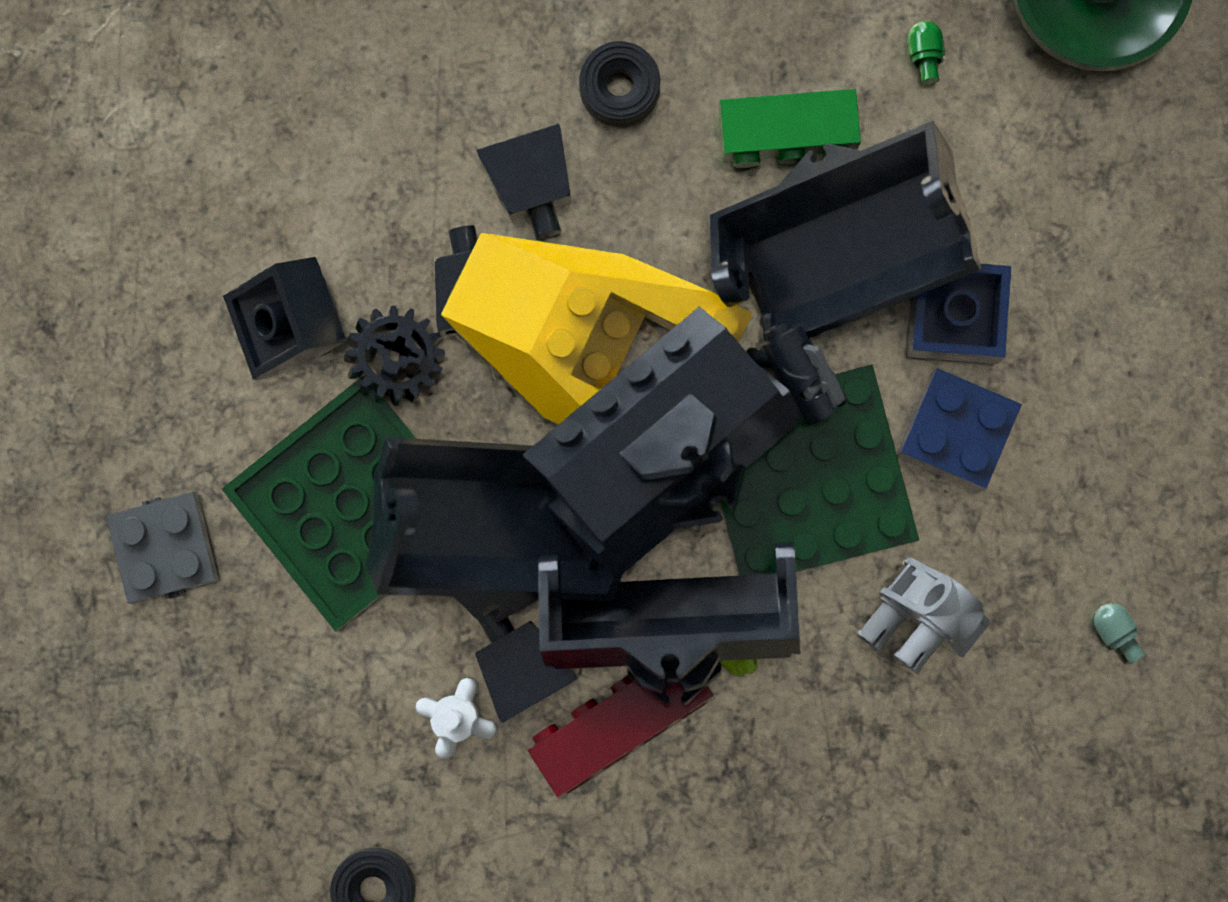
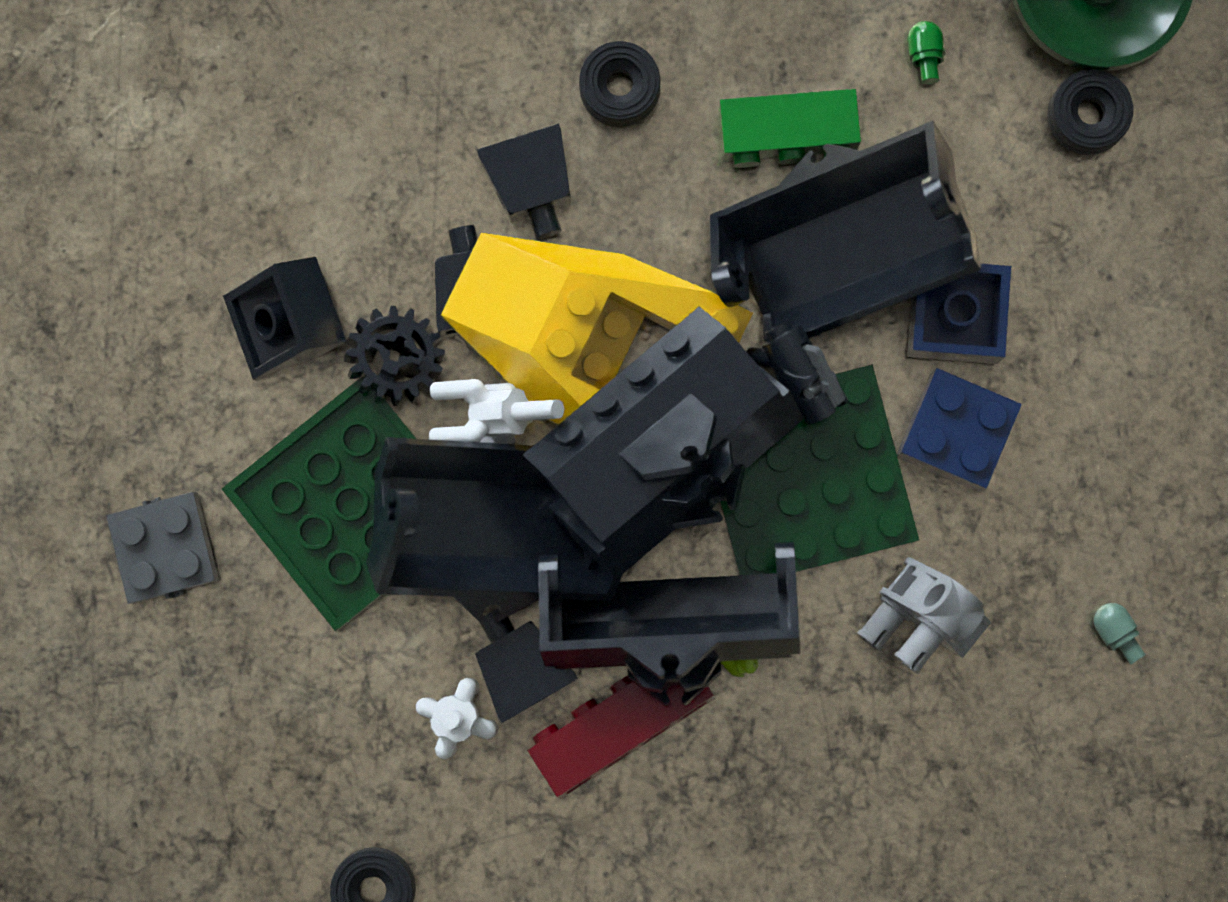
(494, 411): none -> white plant
(1097, 87): none -> black tyre

